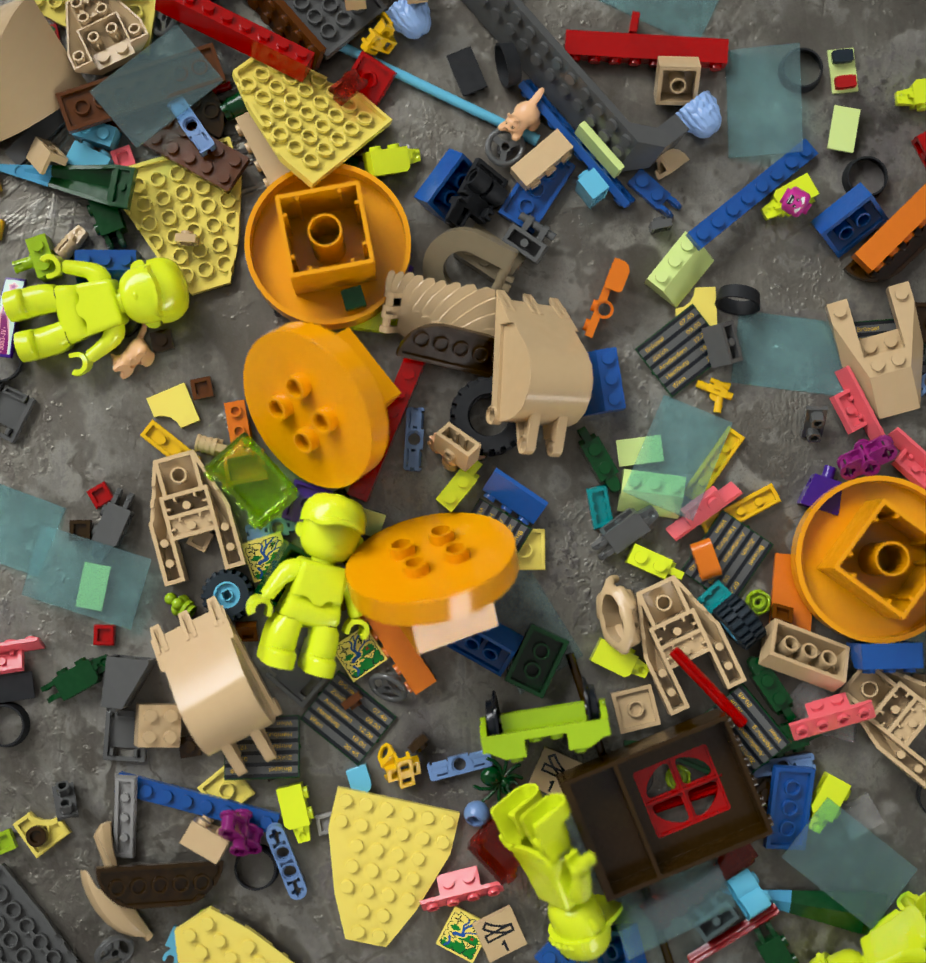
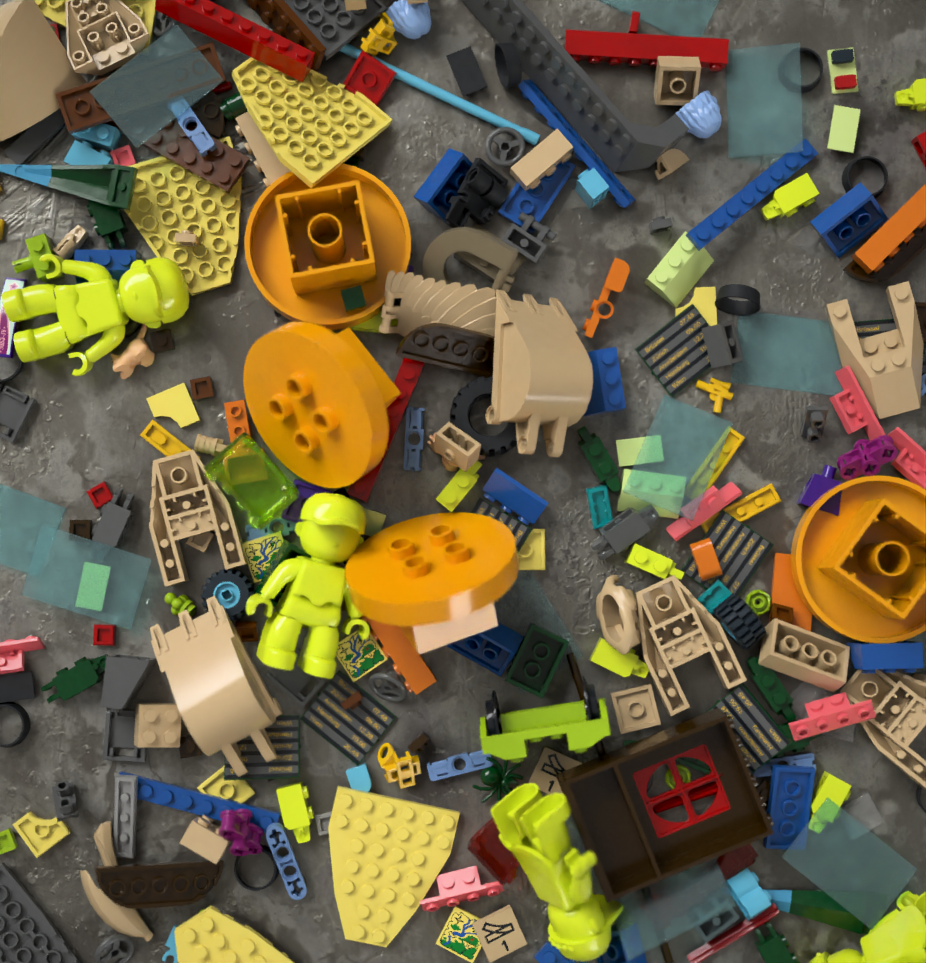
(37, 836): dark brown tile -> none
(44, 152): tan panel -> none
(347, 87): clear red hips -> none
(389, 161): neon yellow hinge -> none
(476, 813): medium blue piece -> none
(525, 116): light nougat animal -> none
(599, 149): yellowish green tile -> none
(653, 193): blue hinge -> none
(708, 687): red axle -> none
(795, 201): dark pink head -> none

